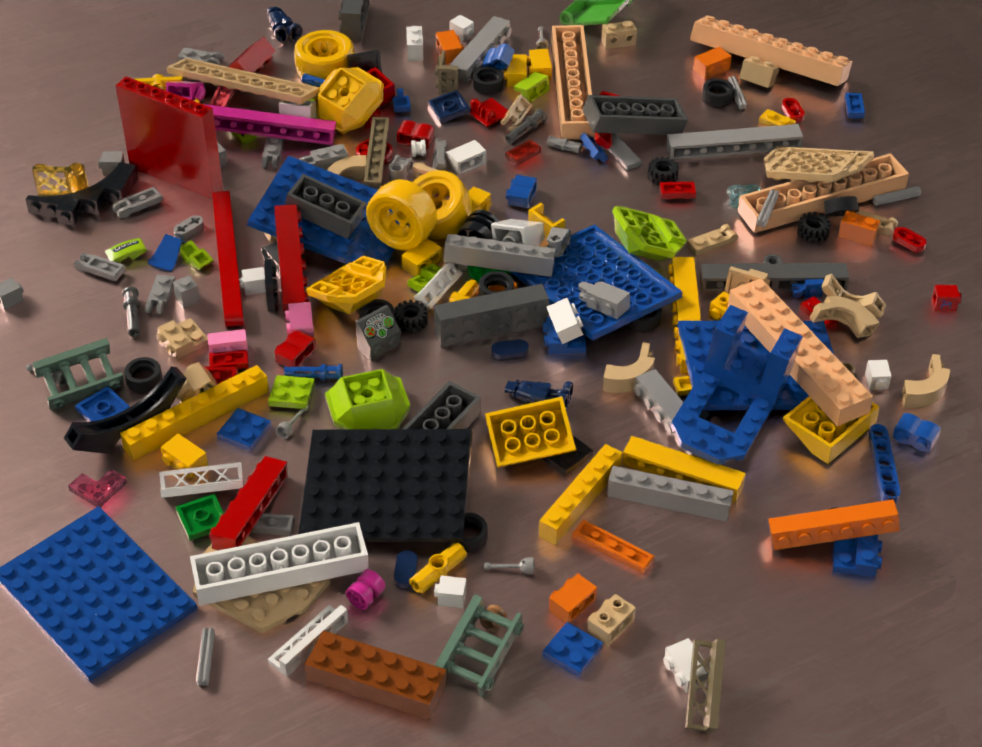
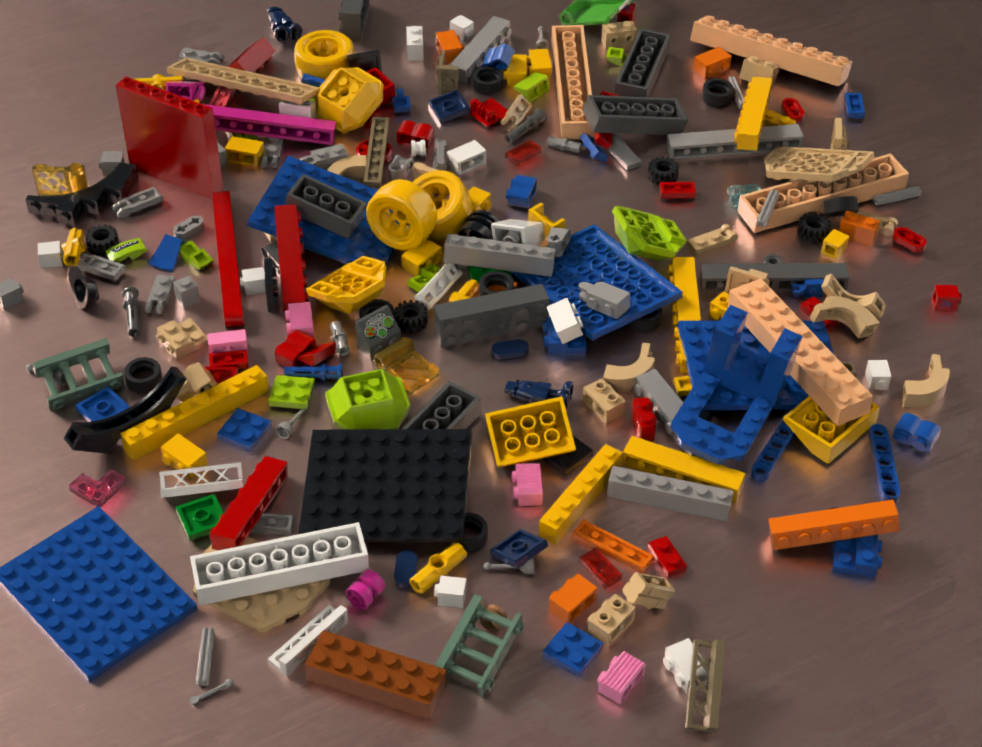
(50, 254): none -> white brick
(73, 247): none -> yellow piece
(82, 287): none -> black piece
(104, 233): none -> black tyre
(196, 699): none -> light grey hinge
(244, 151): none -> yellow brick
(318, 353): none -> red slope
(339, 337): none -> light grey pin
(396, 355): none -> clear yellow piece
(518, 548): none -> dark blue tile
(528, 484): none -> bright pink brick
(600, 568): none -> clear red plate
(604, 401): none -> tan brick
(616, 56): none -> lime slope
(621, 677): none -> bright pink brick
(628, 13): none -> red brick
(643, 64): none -> dark grey brick
(644, 419): none -> red brick
(648, 591): none -> tan brick
(667, 556): none -> red plate
(753, 113): none -> yellow brick
(775, 453): none -> blue beam
(835, 244): none -> yellow brick
(839, 139): none -> tan plate

